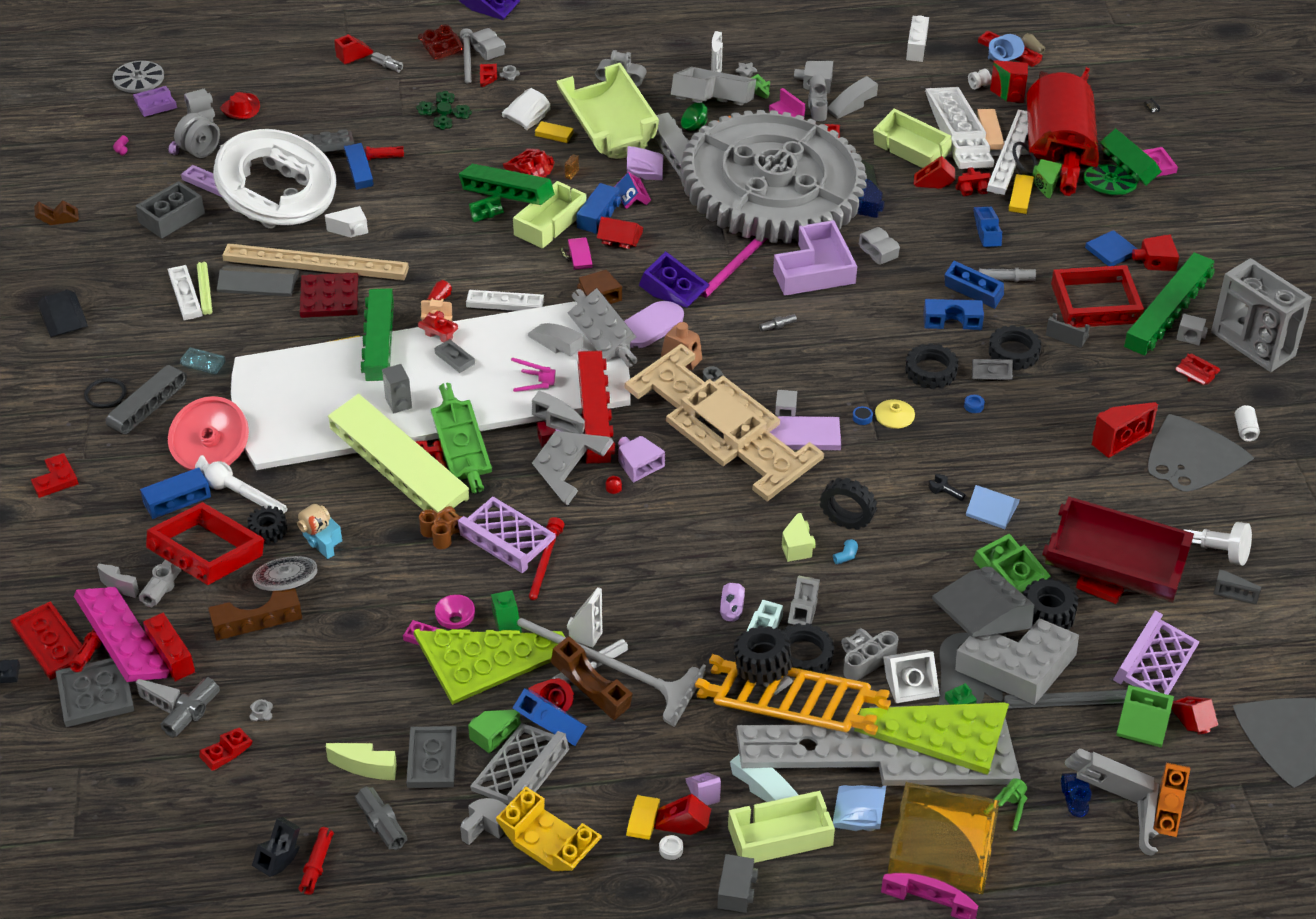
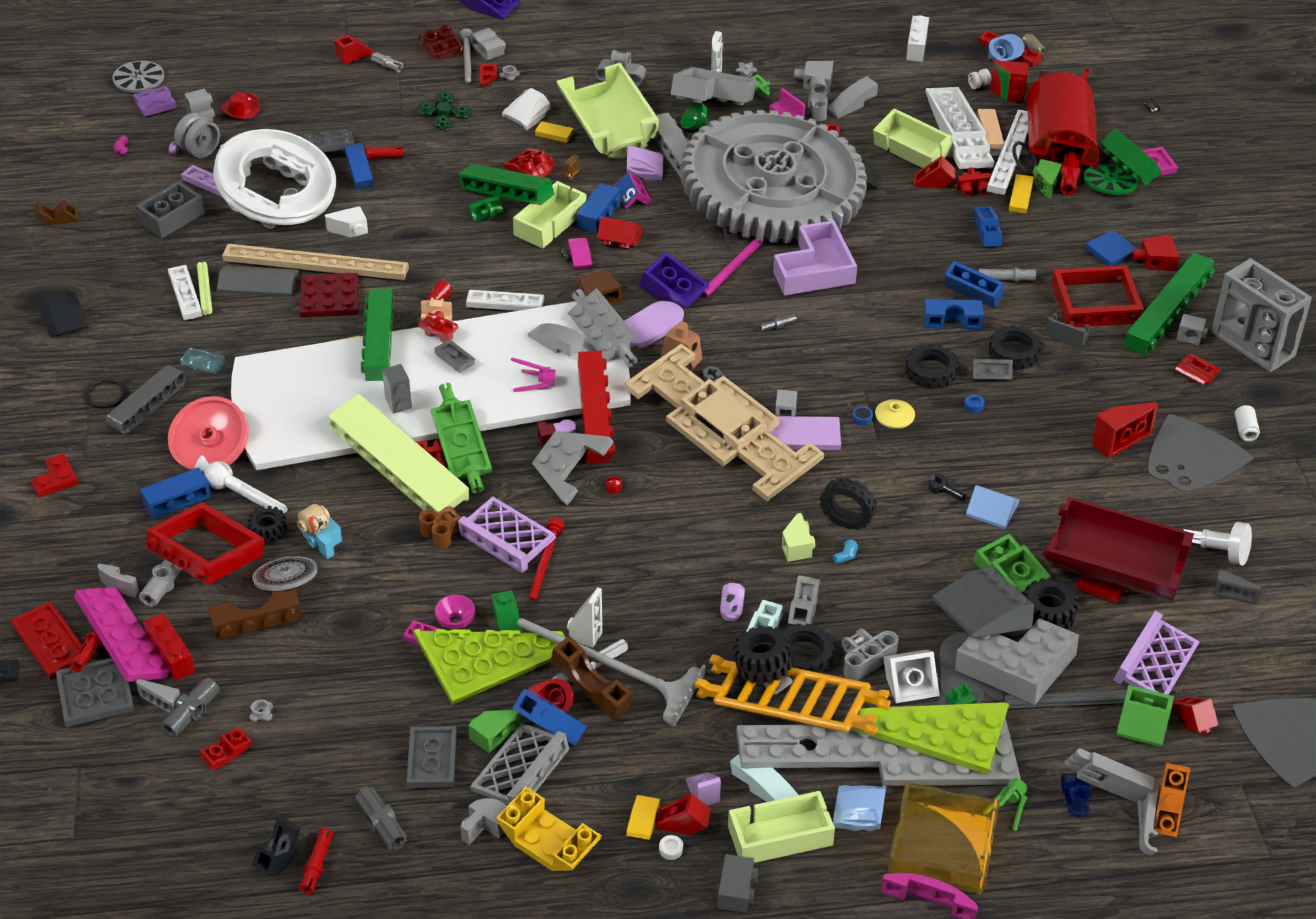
(363, 760): yellowish green slope -> none
(557, 413): light grey slope -> none
(640, 457): lavender torso -> none
(871, 202): clear blue slope -> none
(879, 245): light grey brick -> none

